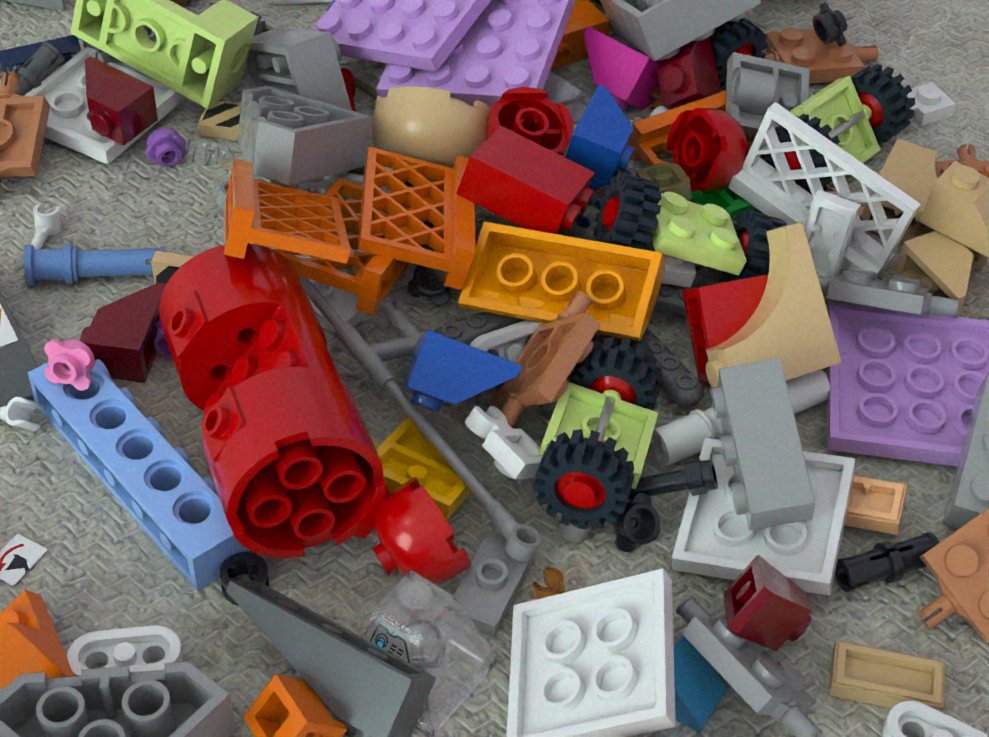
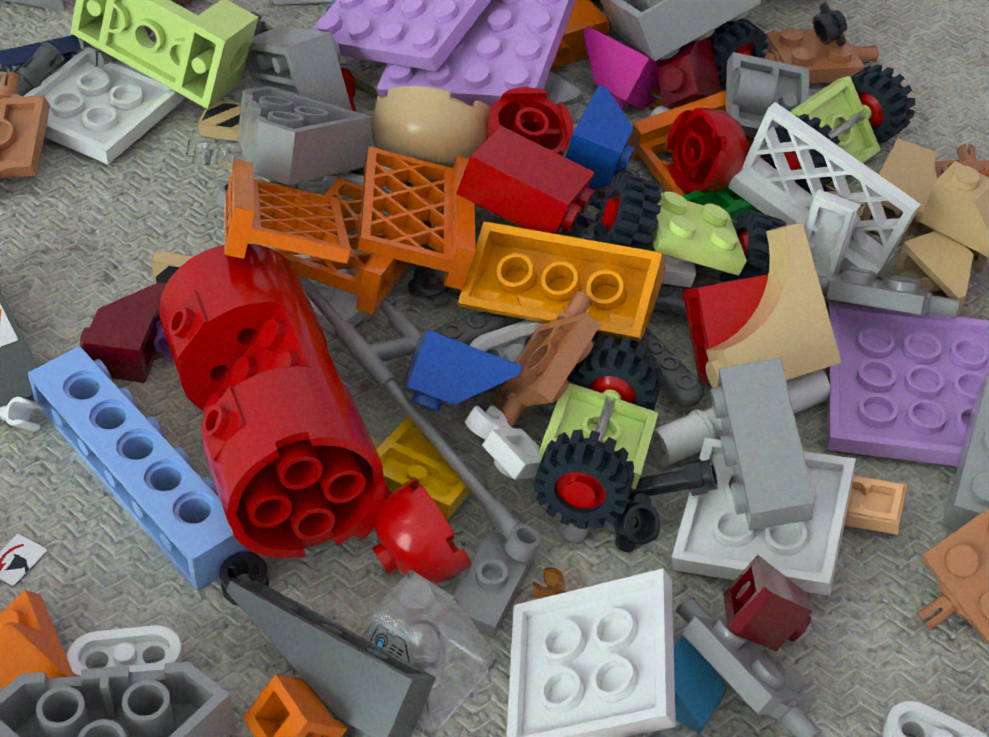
(45, 225): white hand -> none
(69, 363): bright pink plate -> none
(72, 264): medium blue pin -> none
(118, 102): dark red slope -> none
(165, 147): medium lavender plate -> none
(669, 177): olive plate -> none
(884, 563): black pin -> none
(885, 676): tan tile -> none
(930, 104): white plate -> none

